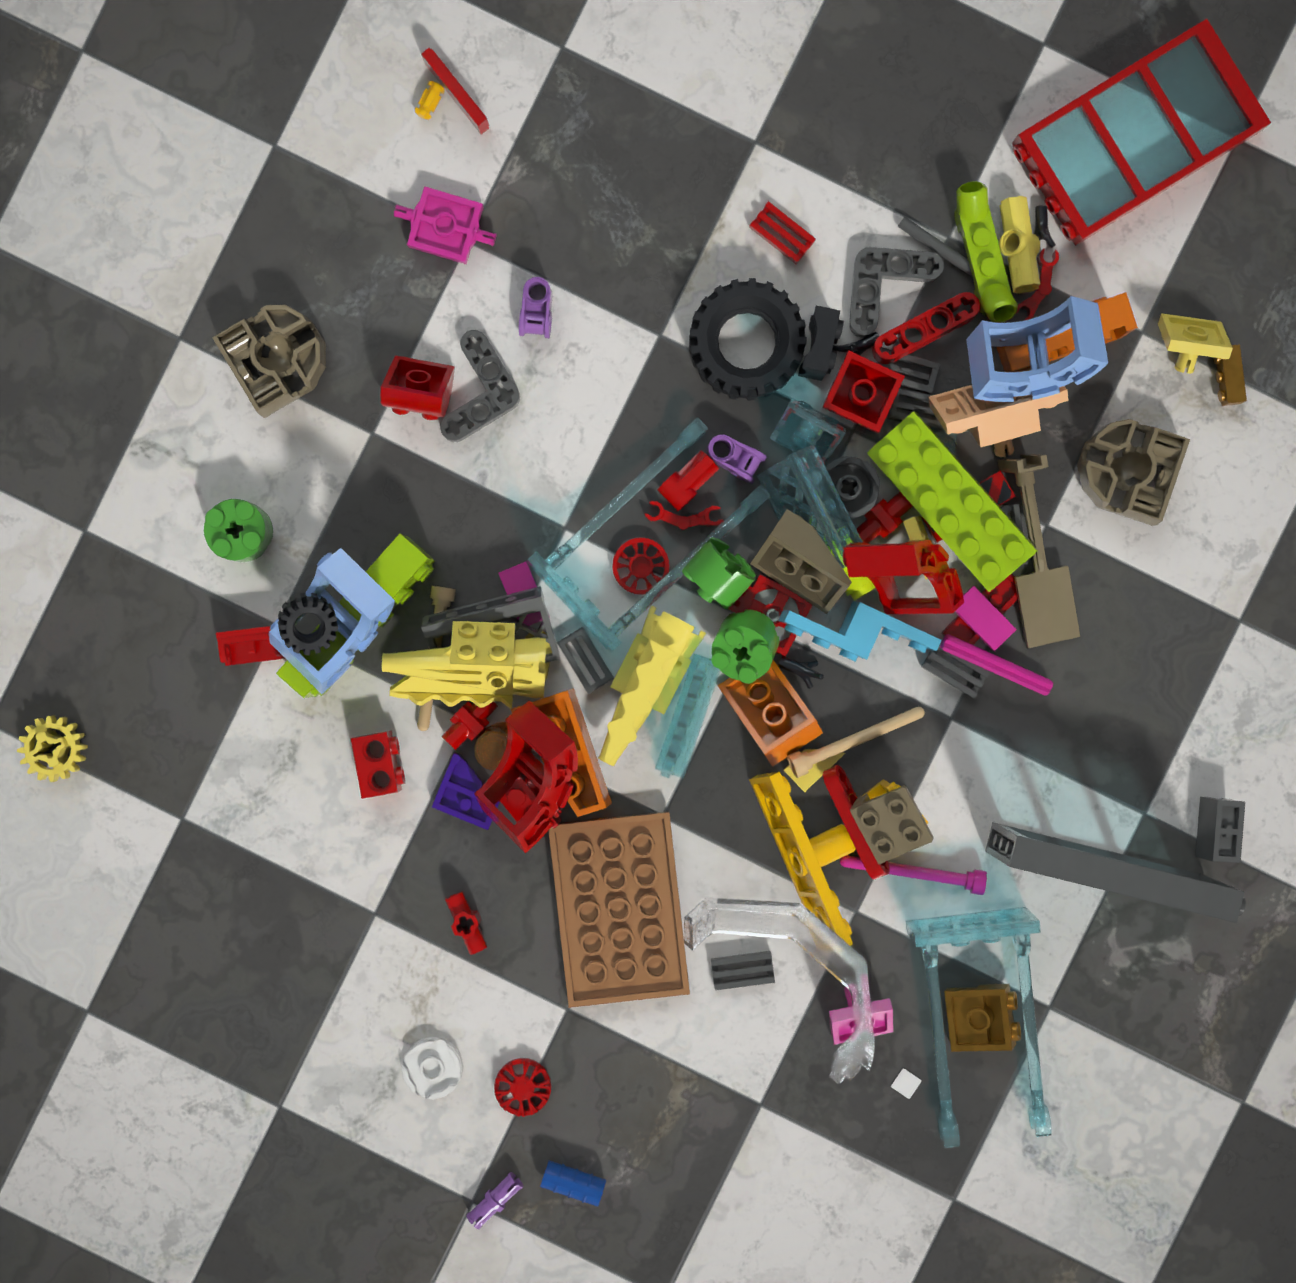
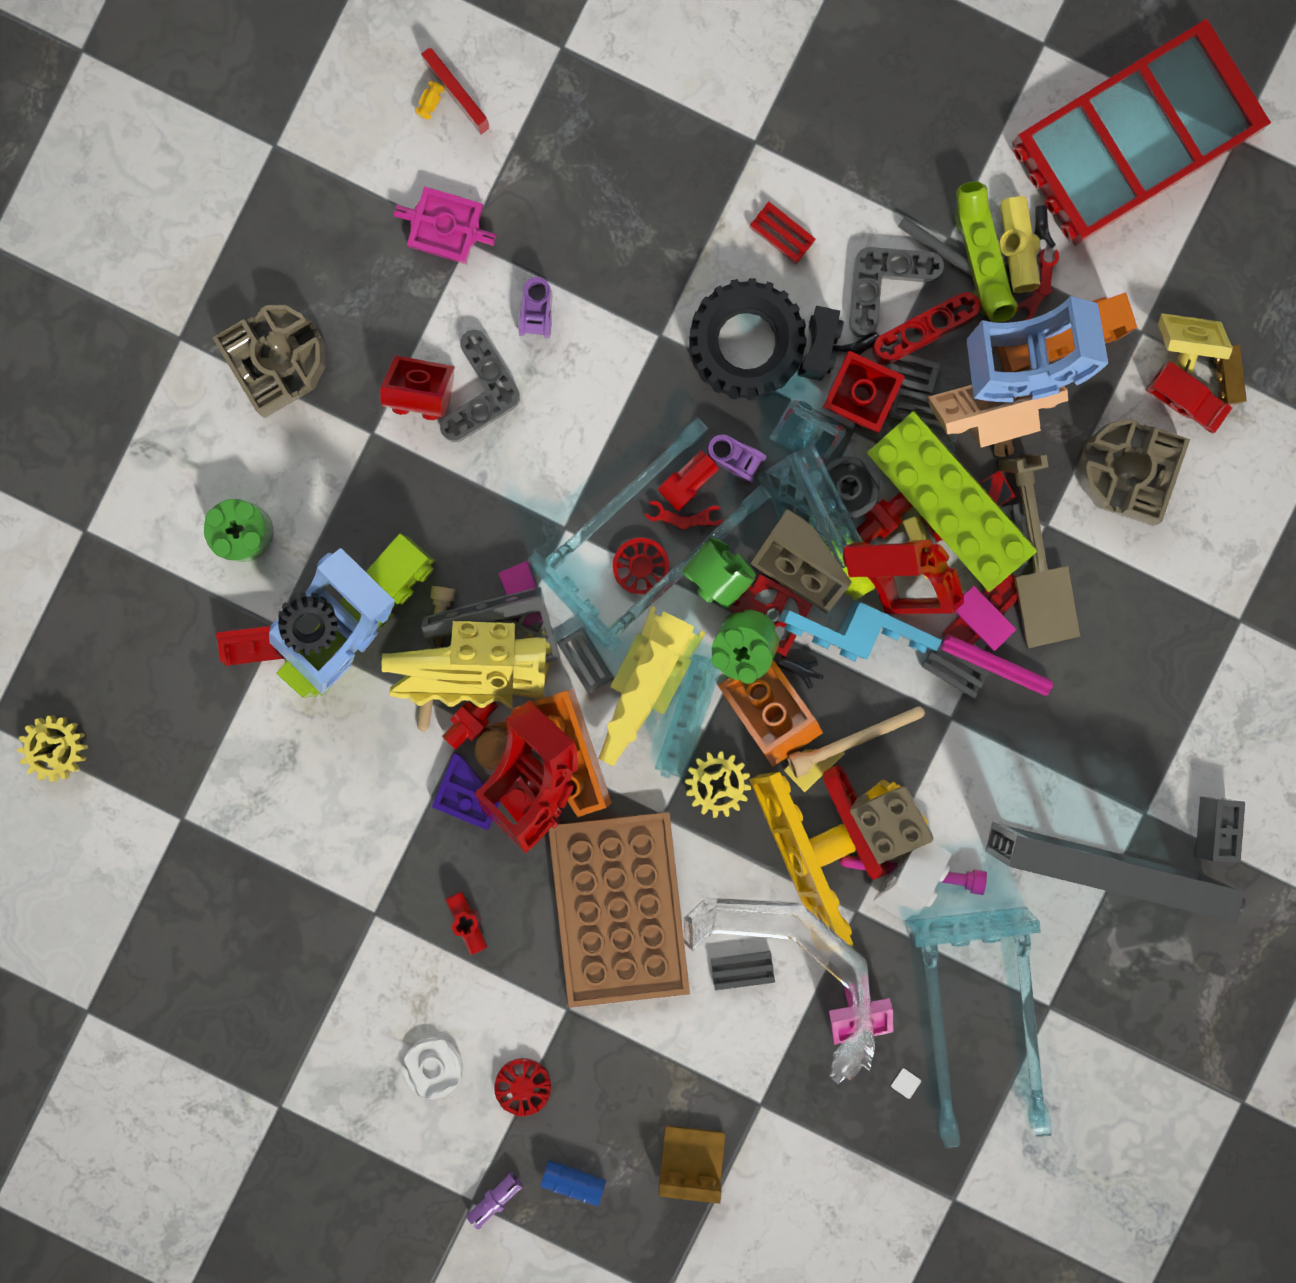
(368, 765): red brick -> none
(692, 1164): none -> pearl gold bracket
(705, 778): none -> light yellow gear
(914, 881): none -> white brick
(982, 1018): pearl gold plate -> none
(1188, 397): none -> red piece

